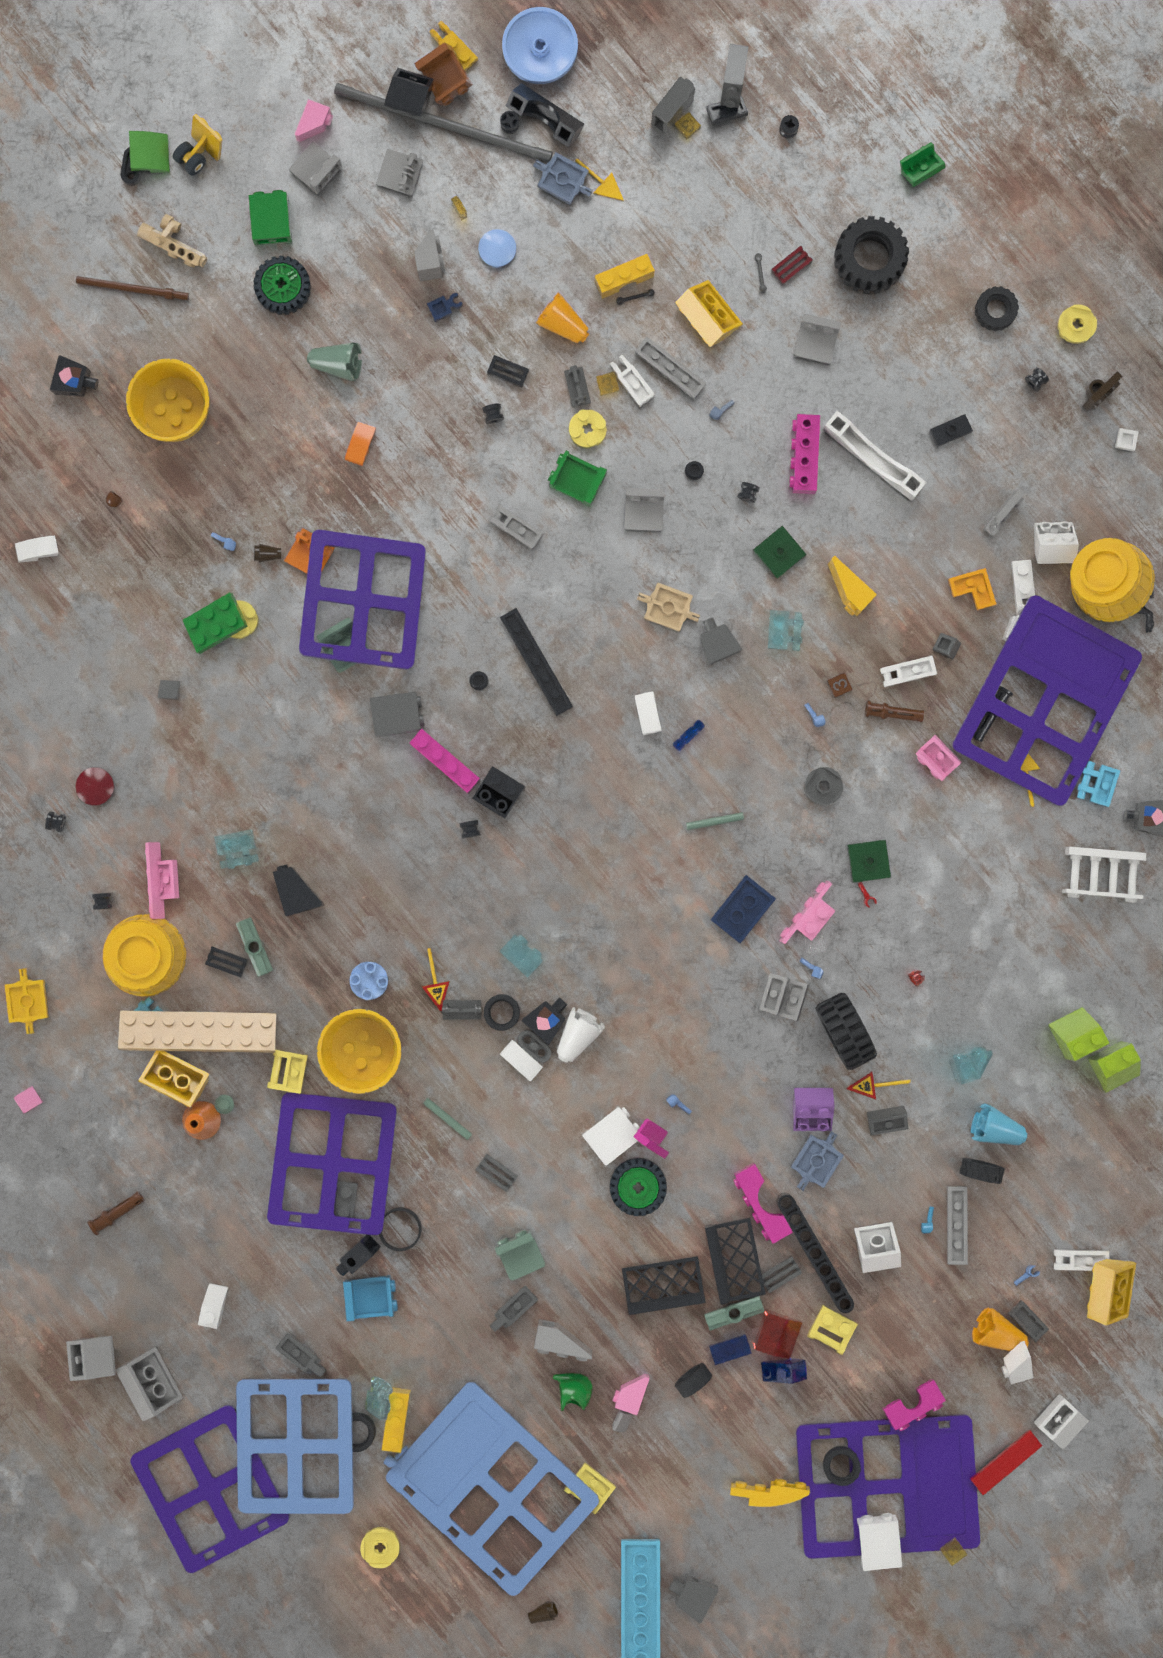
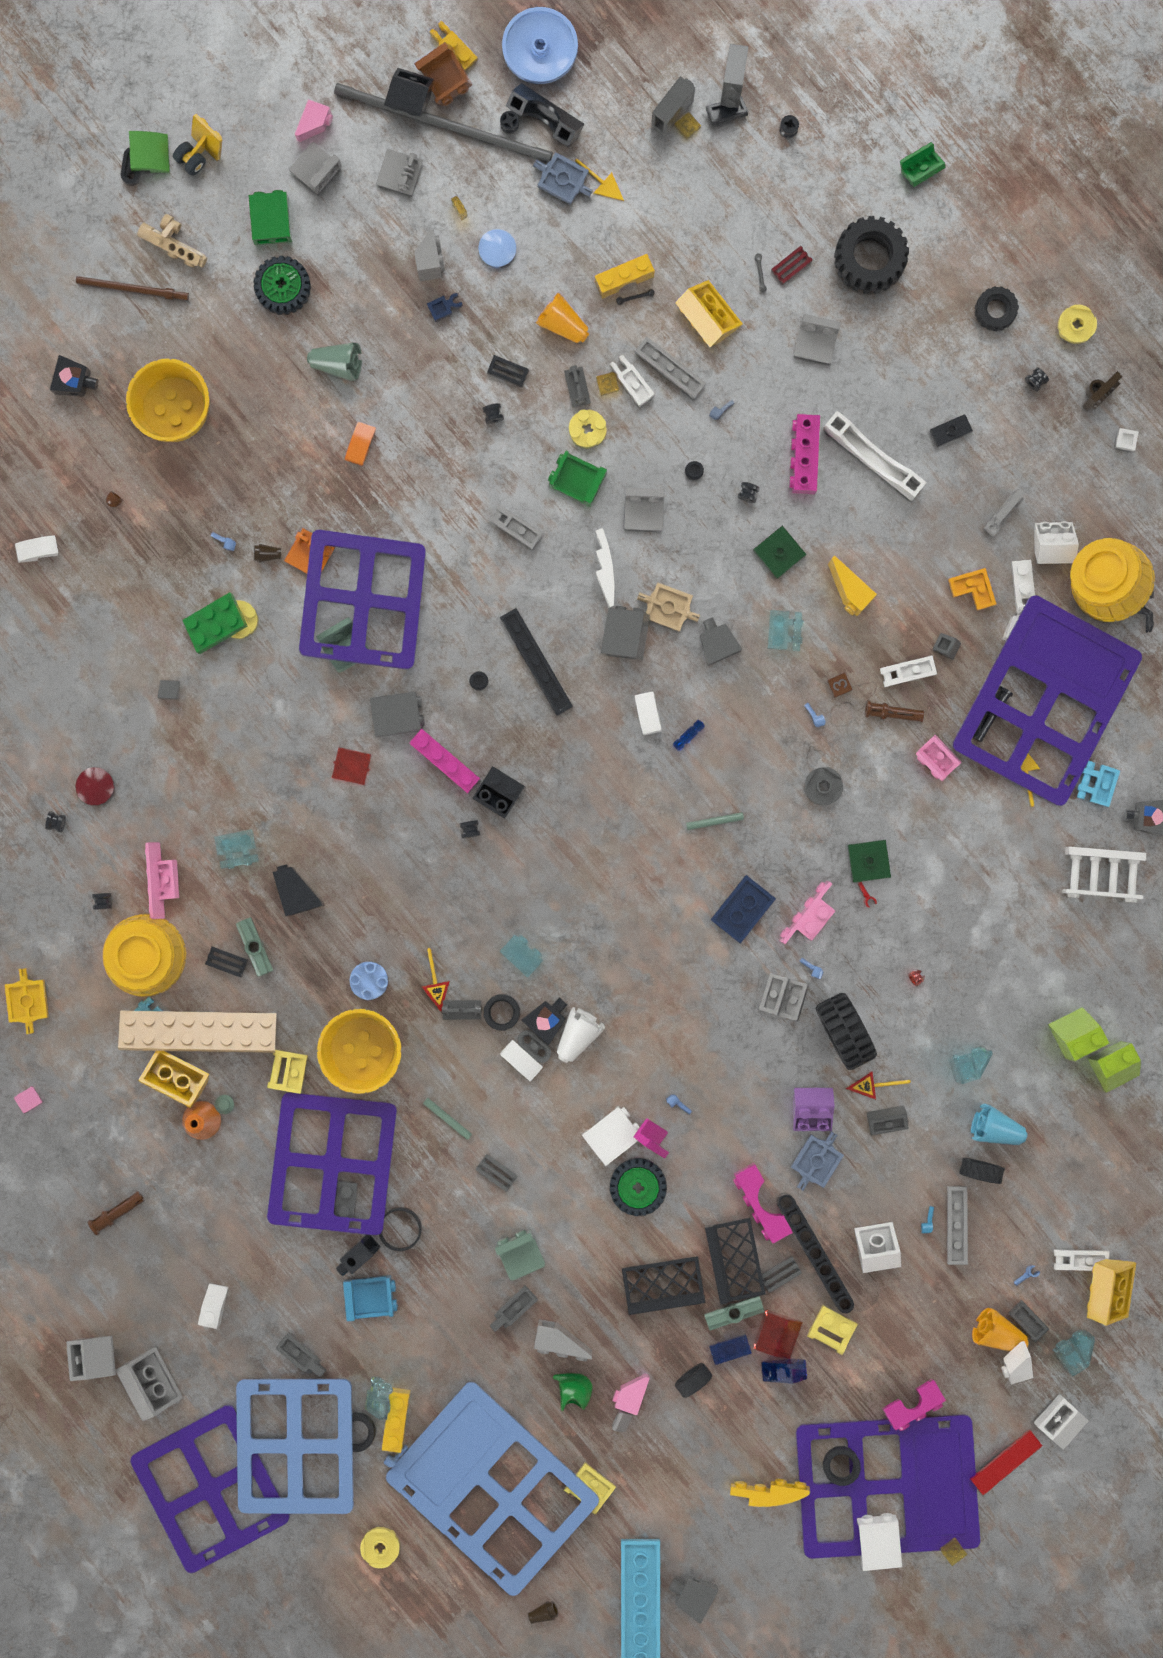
(351, 766): none -> clear red piece
(605, 575): none -> white slope
(625, 633): none -> dark grey brick
(1076, 1352): none -> clear light blue slope

